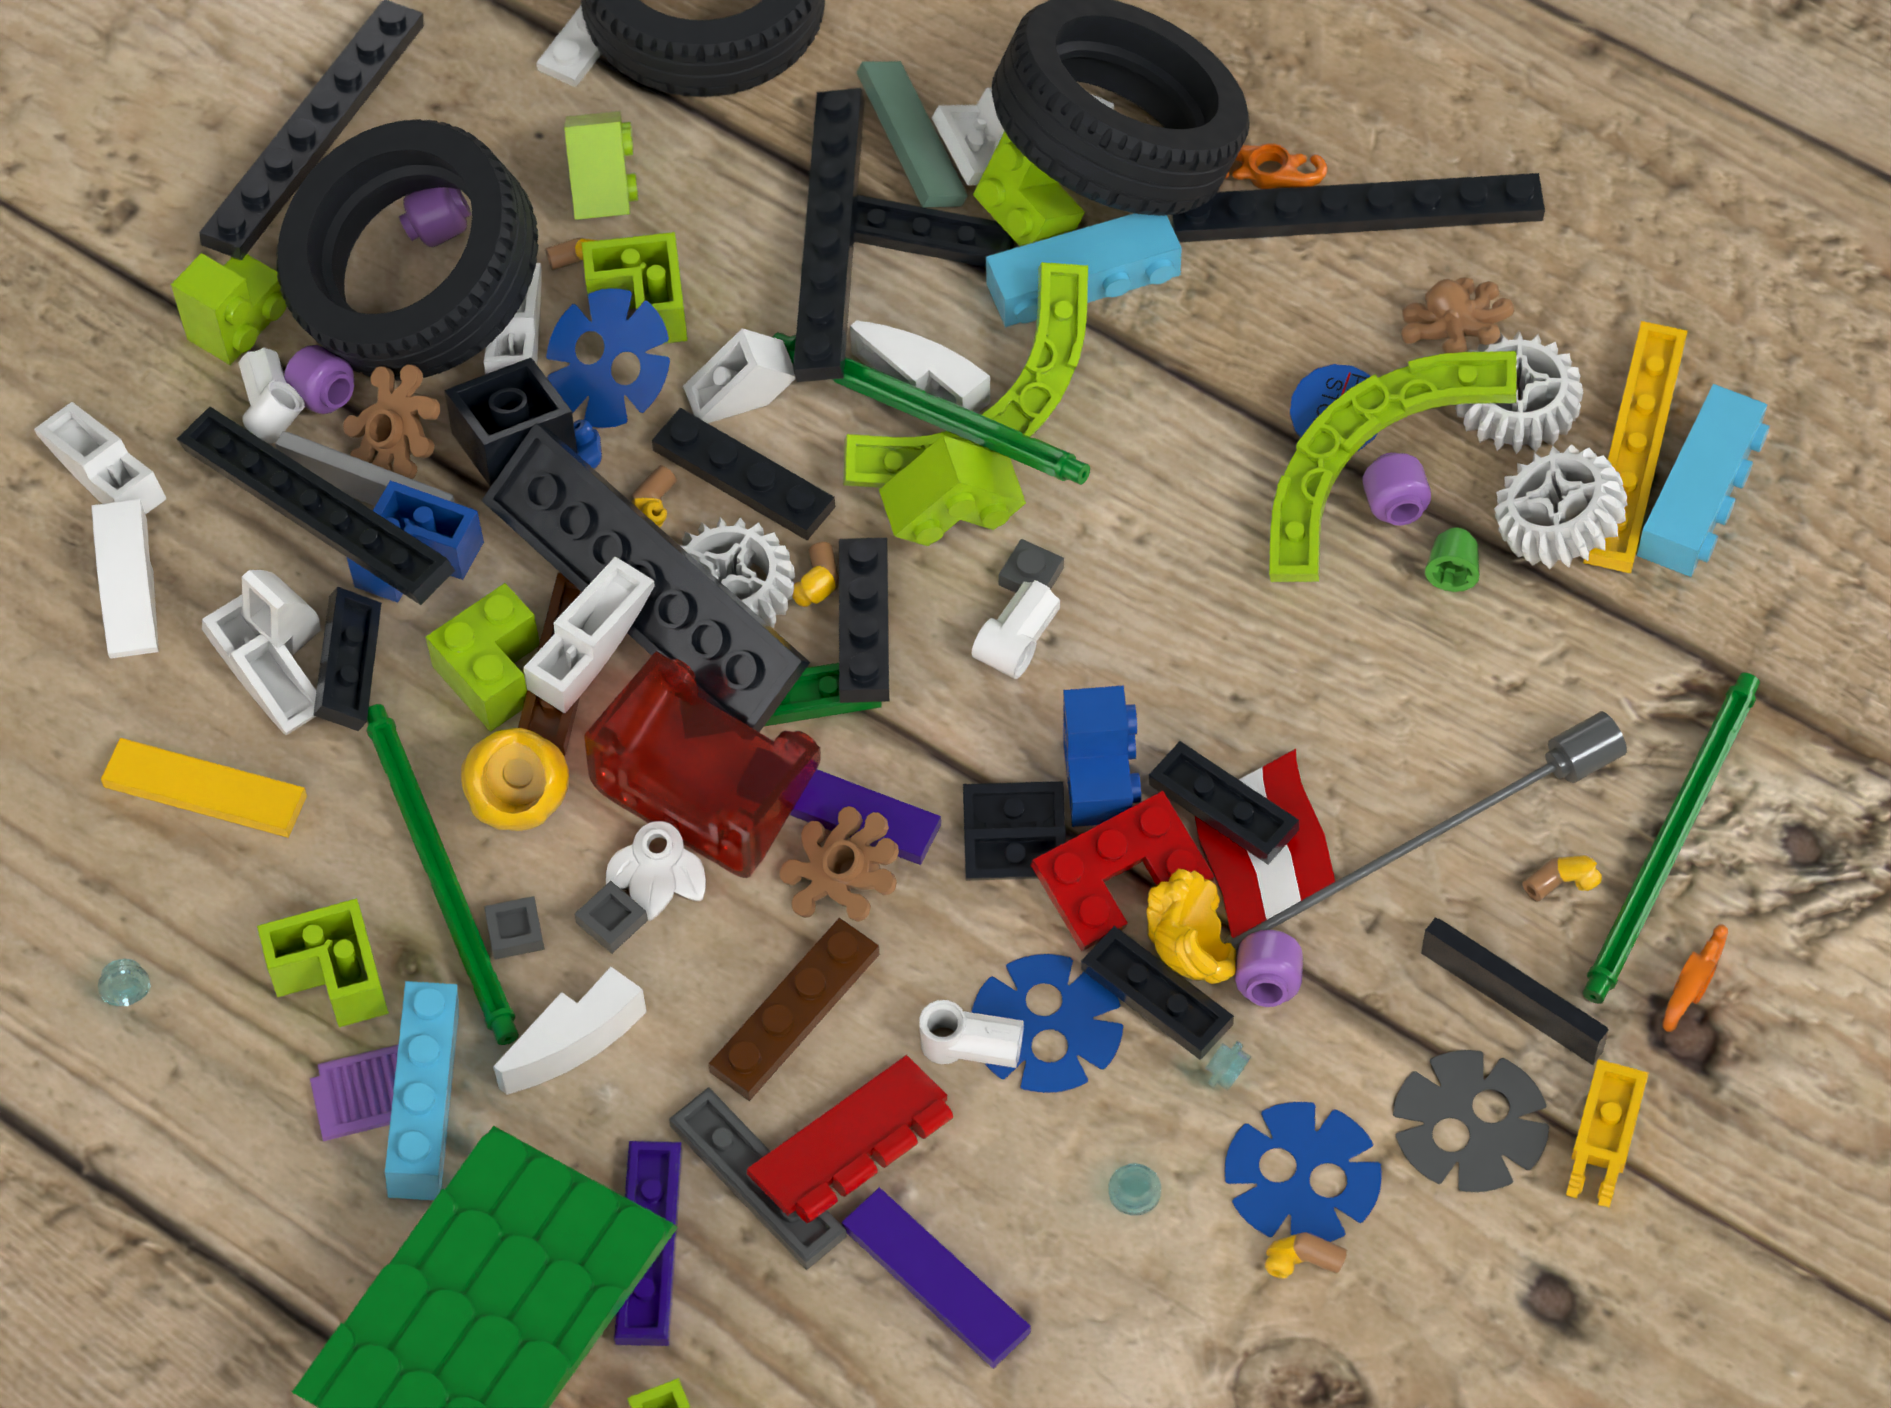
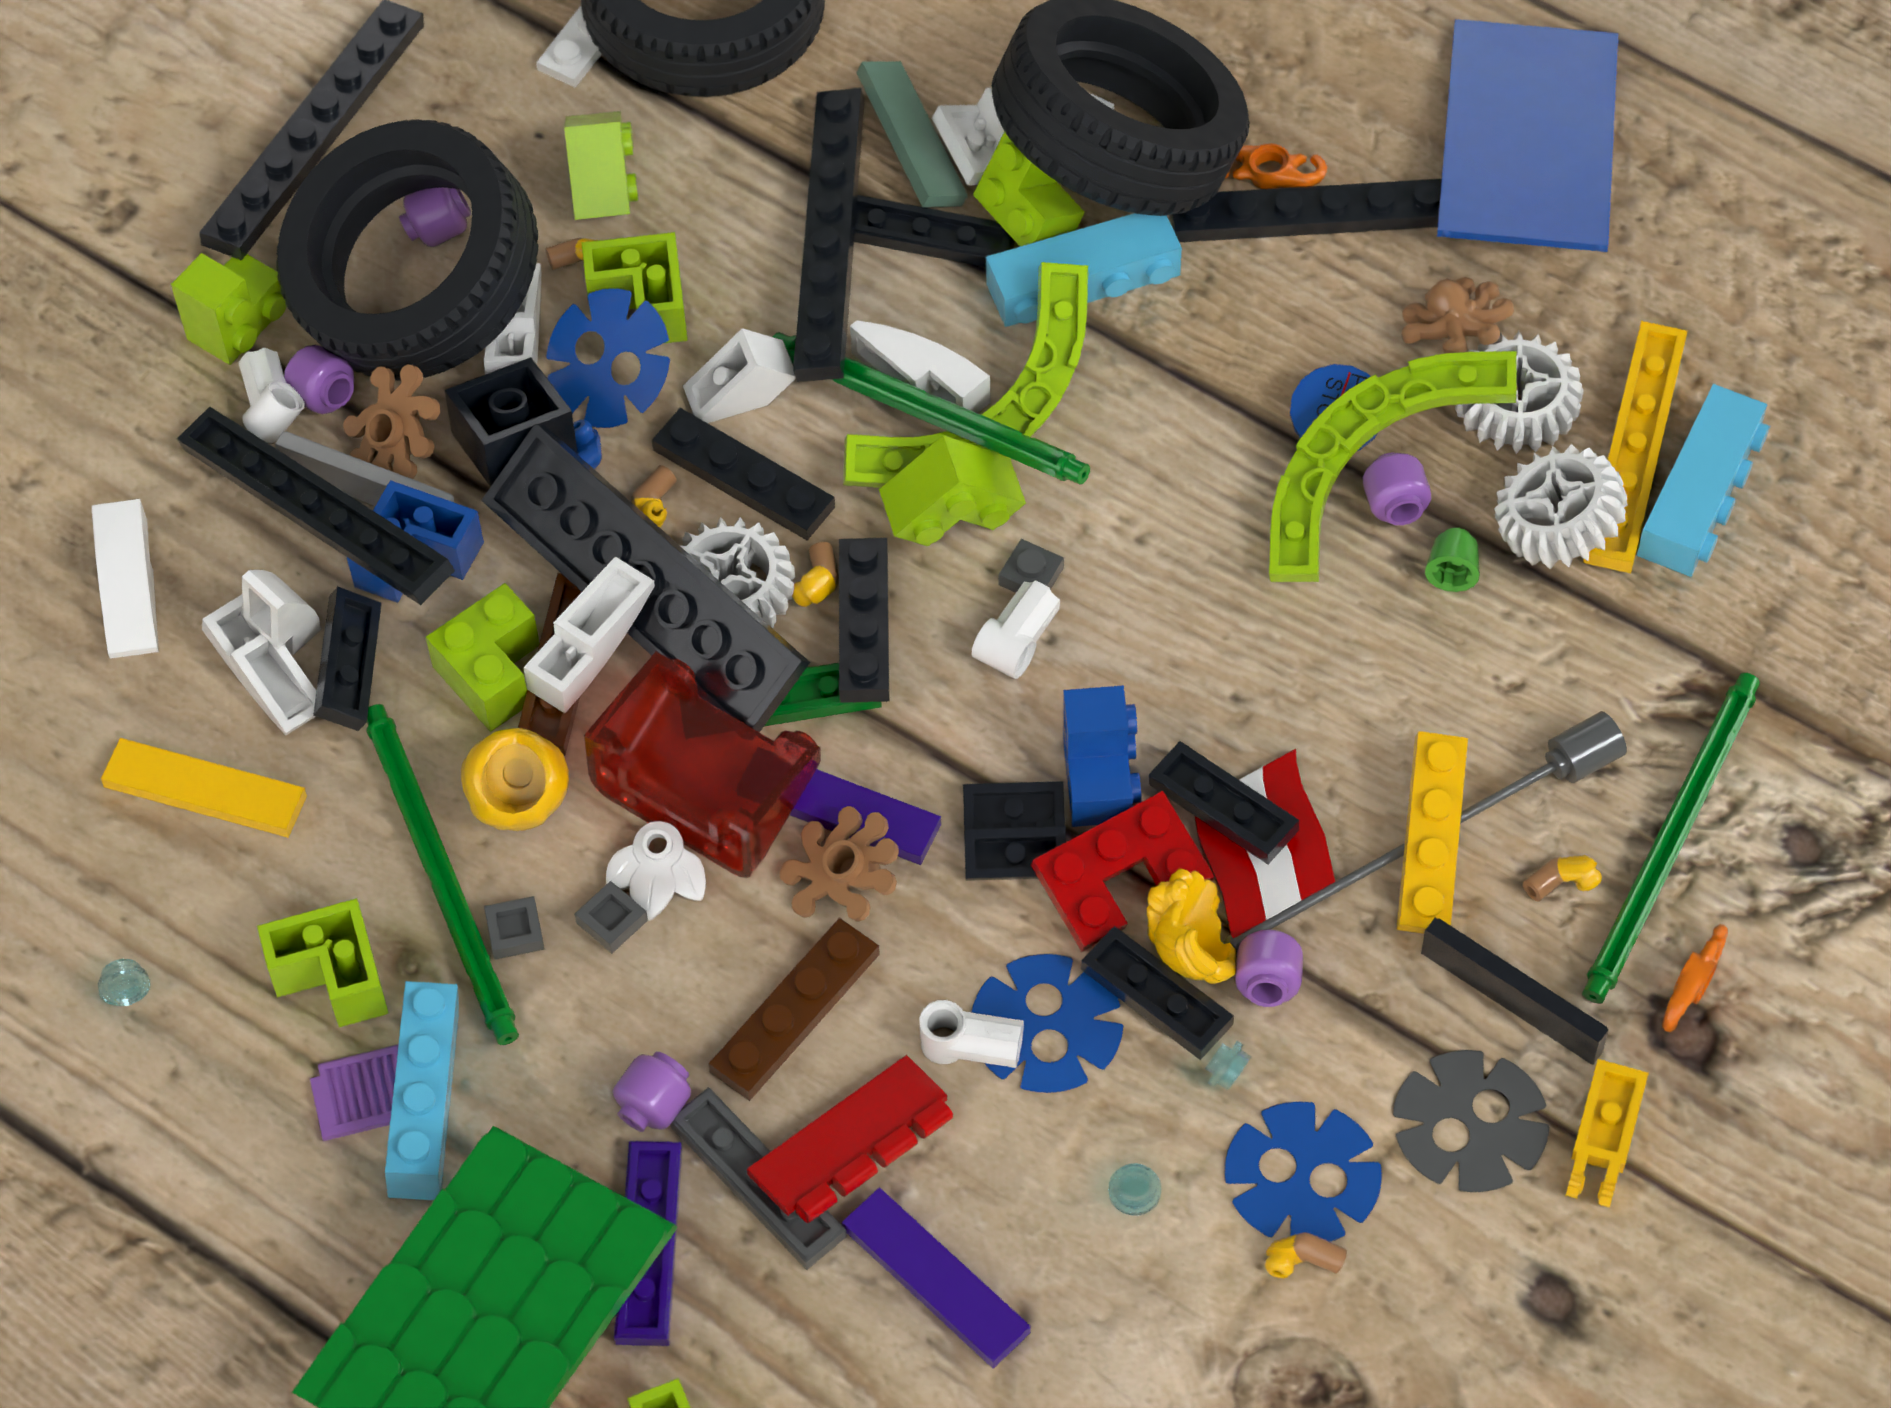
(99, 459): white slope -> none
(571, 1033): white slope -> none
(652, 1091): none -> medium lavender head
(1432, 831): none -> yellow plate
(1529, 136): none -> blue piece

